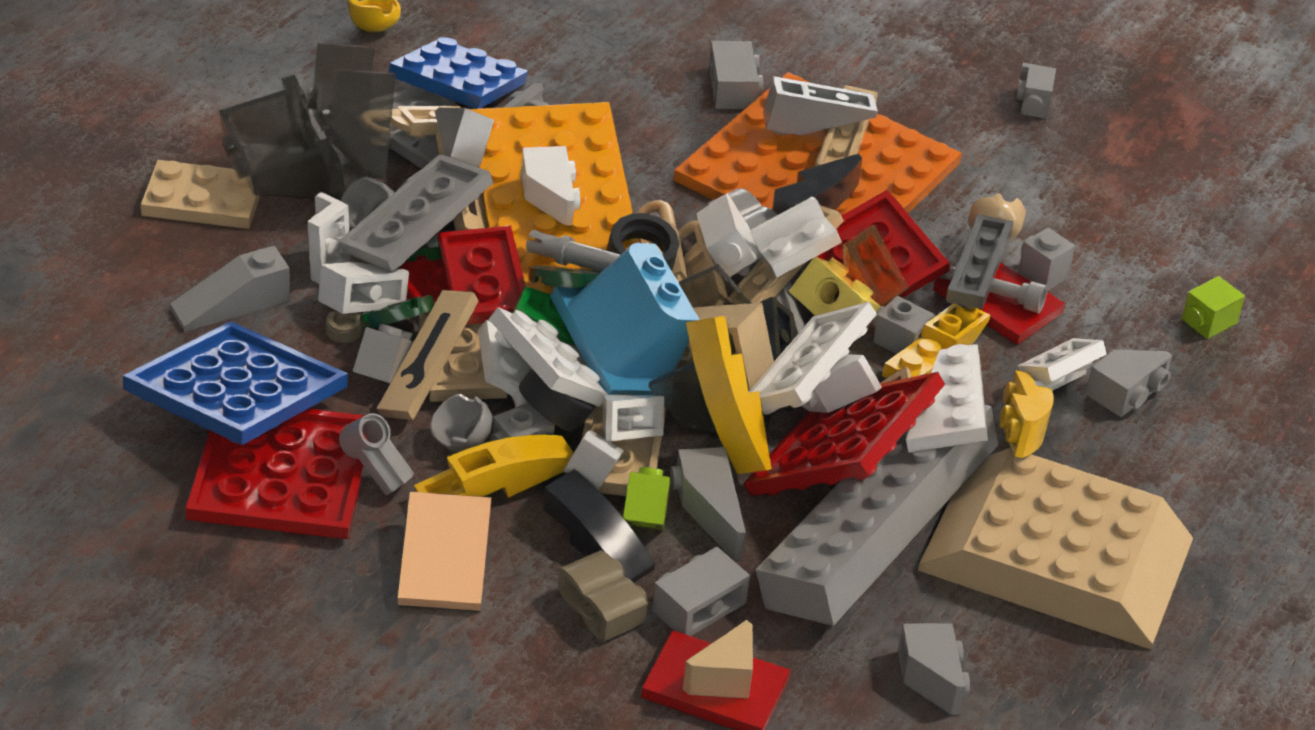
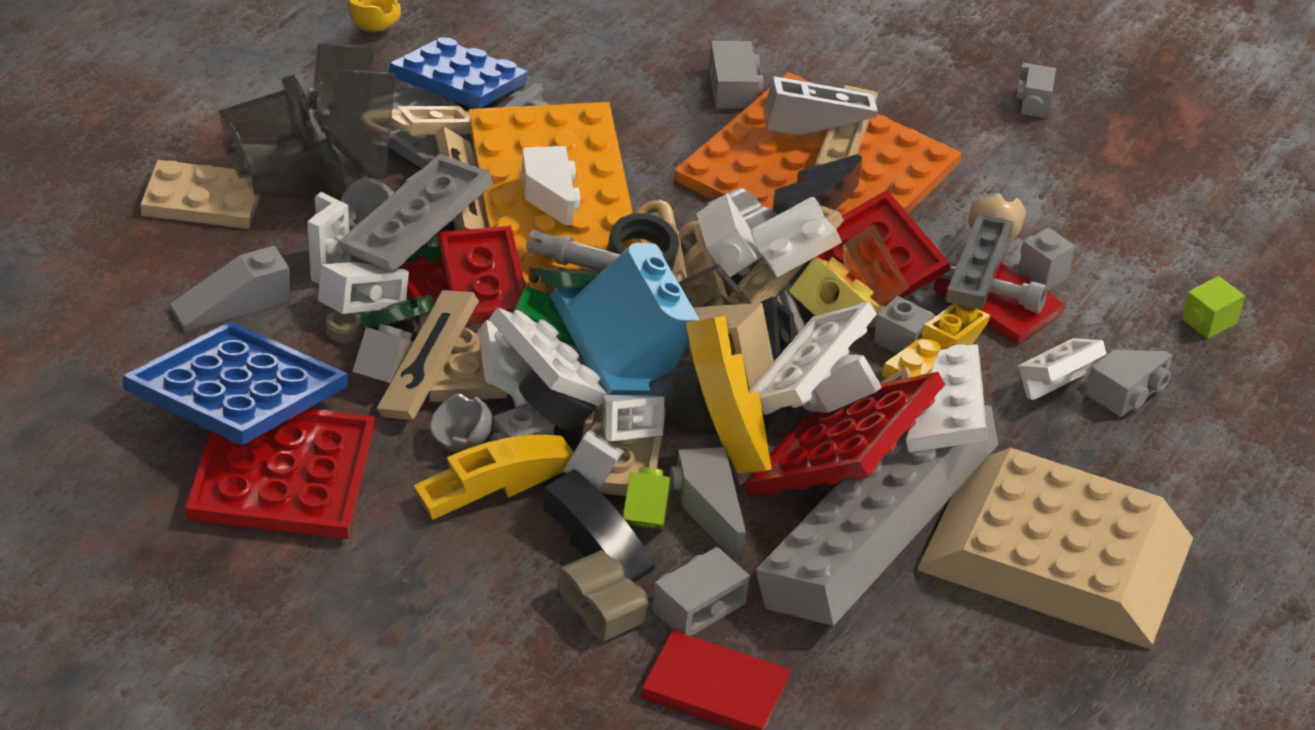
(376, 452): light grey piece -> none
(444, 551): light nougat tile -> none
(463, 133): light grey slope -> none
(723, 666): tan slope -> none
(932, 664): light grey slope -> none
(1025, 414): yellow slope -> none

